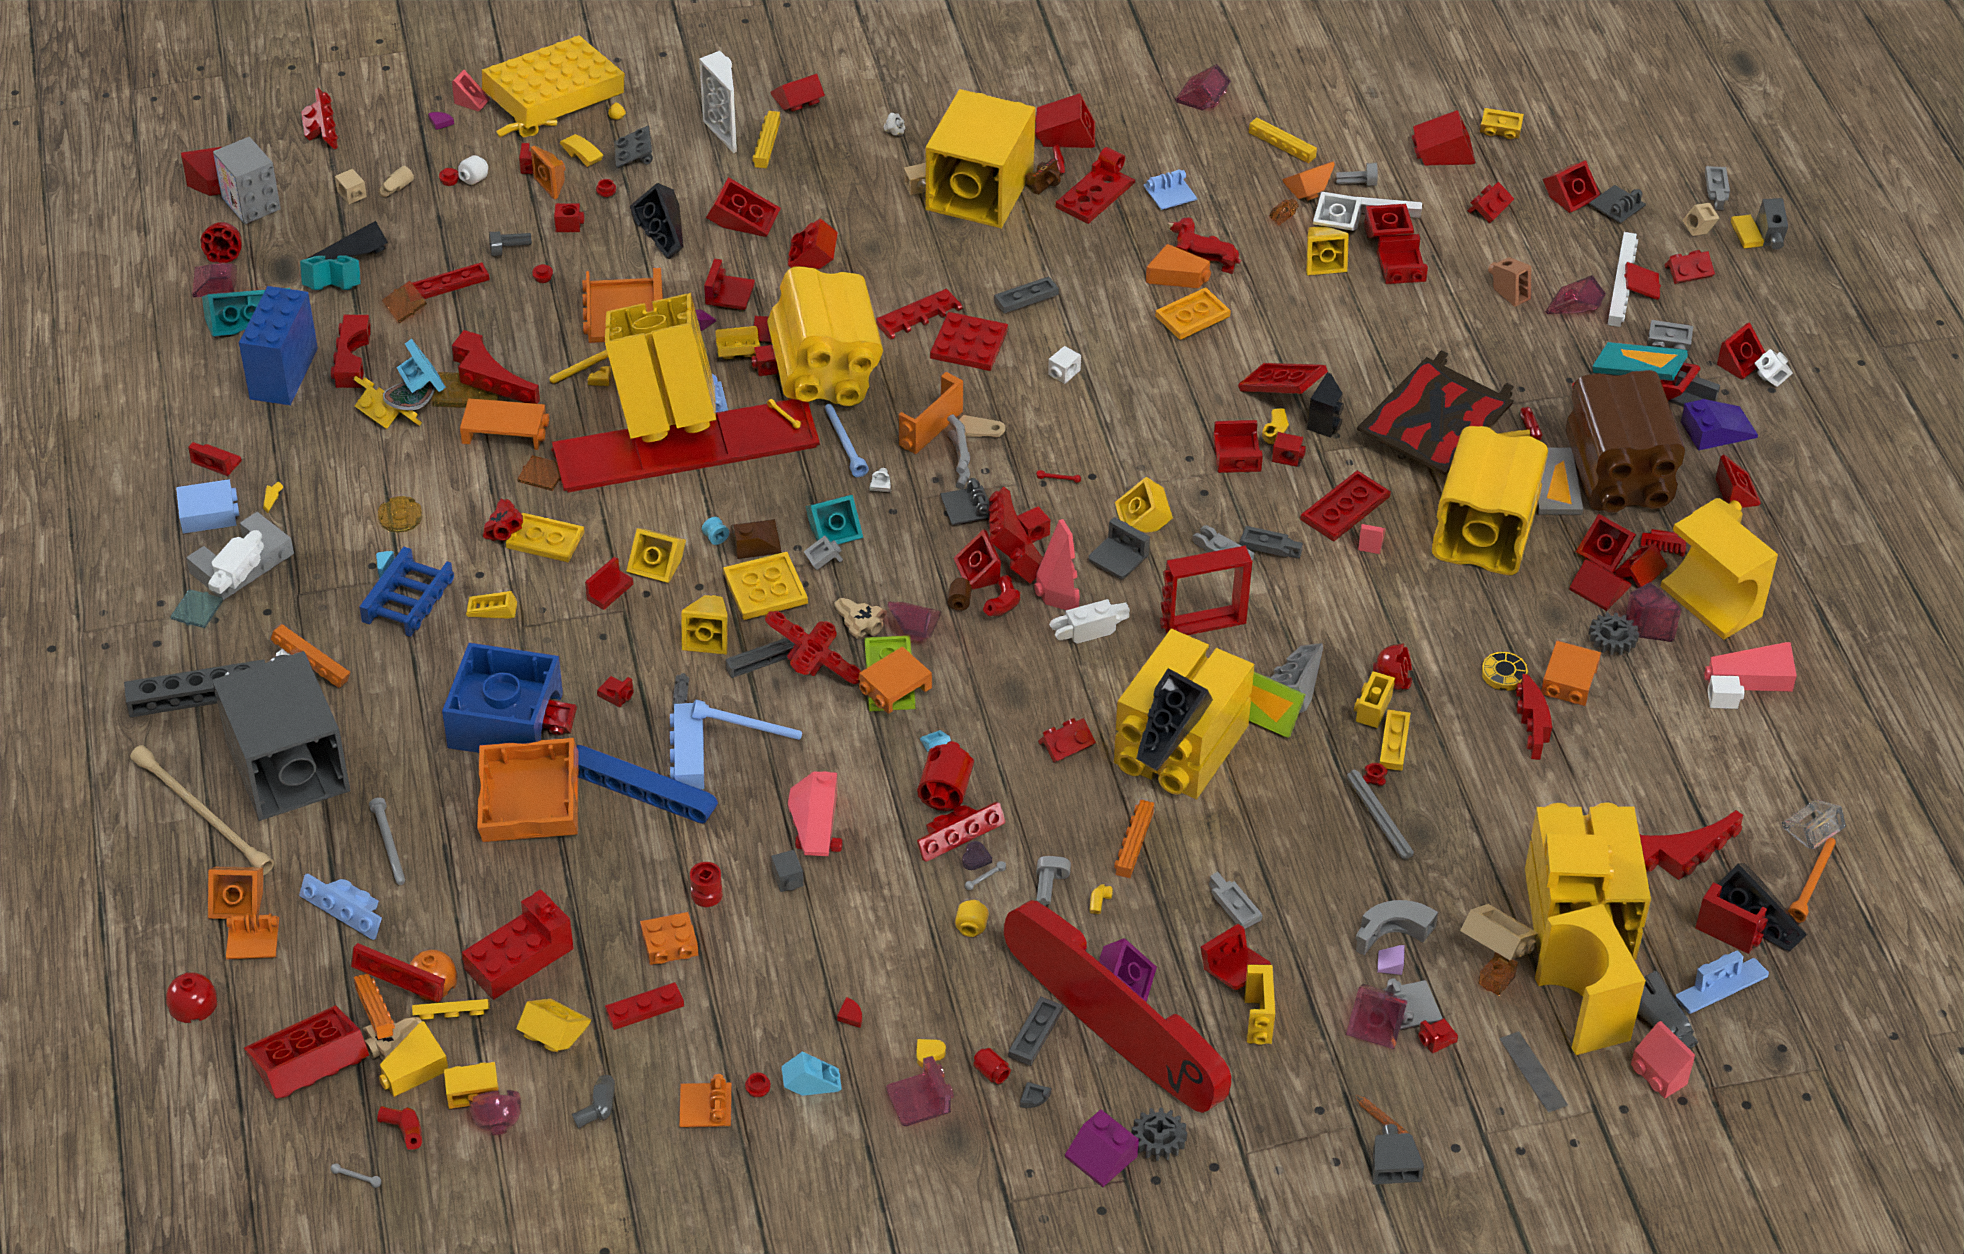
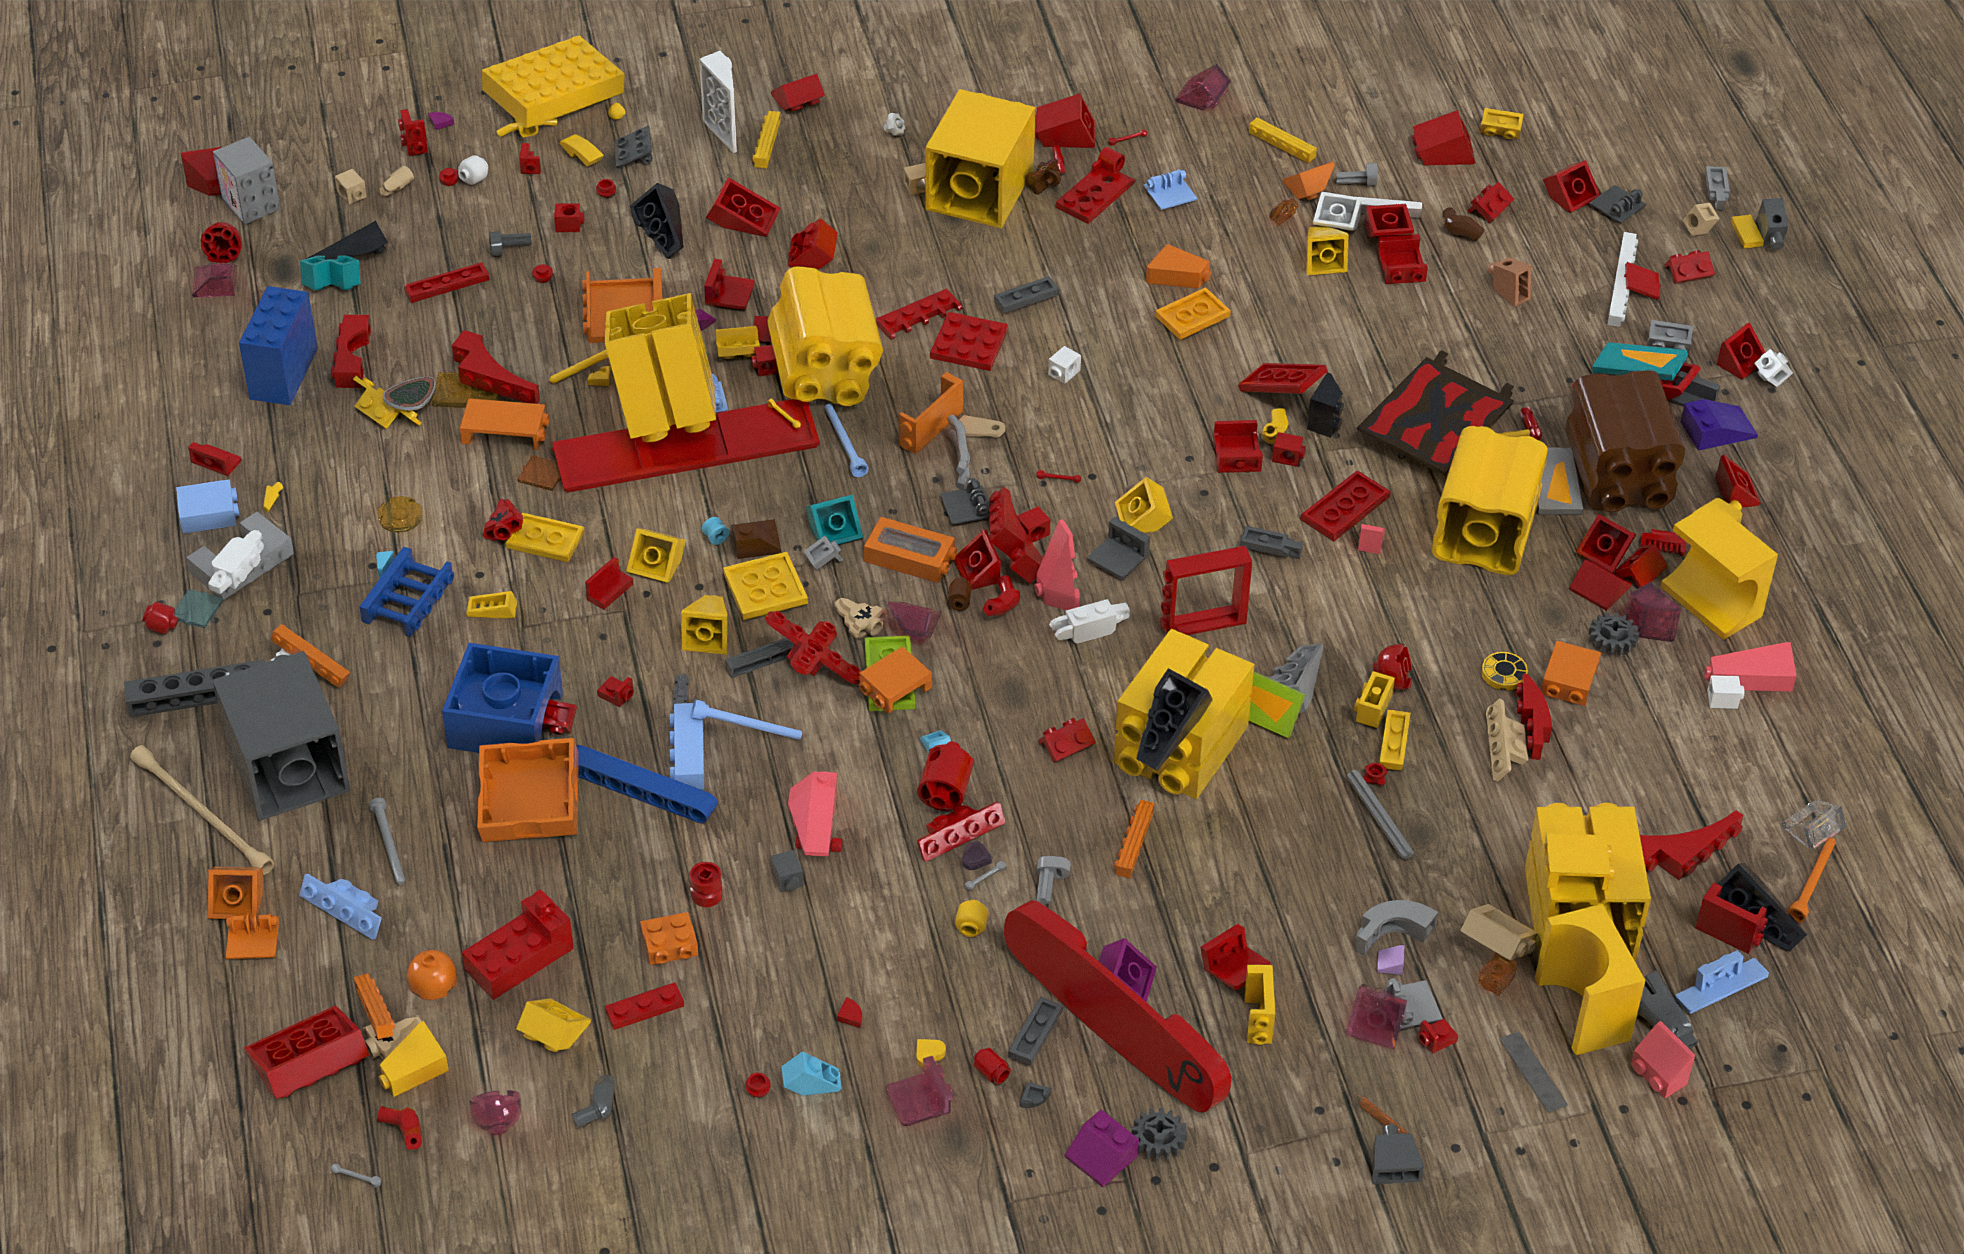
(160, 618): none -> red head
(191, 997): red cylinder -> none
(230, 311): teal wedge -> none
(319, 119): red bracket -> none
(398, 972): red tile -> none
(404, 302): clear orange piece -> none
(413, 134): none -> red bracket
(419, 370): medium azure bracket -> none
(451, 1009): yellow plate -> none
(468, 92): coral slope -> none
(469, 1081): yellow brick -> none
(548, 171): orange slope -> none
(706, 1103): orange hinge -> none
(880, 481): white piece -> none
(910, 549): none -> orange piece
(1097, 897): yellow arm -> none
(1112, 141): none -> red hinge
(1205, 247): red animal -> none
(1217, 541): light grey hinge -> none
(1234, 901): light grey hinge -> none
(1461, 225): none -> reddish brown arm
(1506, 740): none -> tan bracket
(1577, 297): clear pink slope -> none

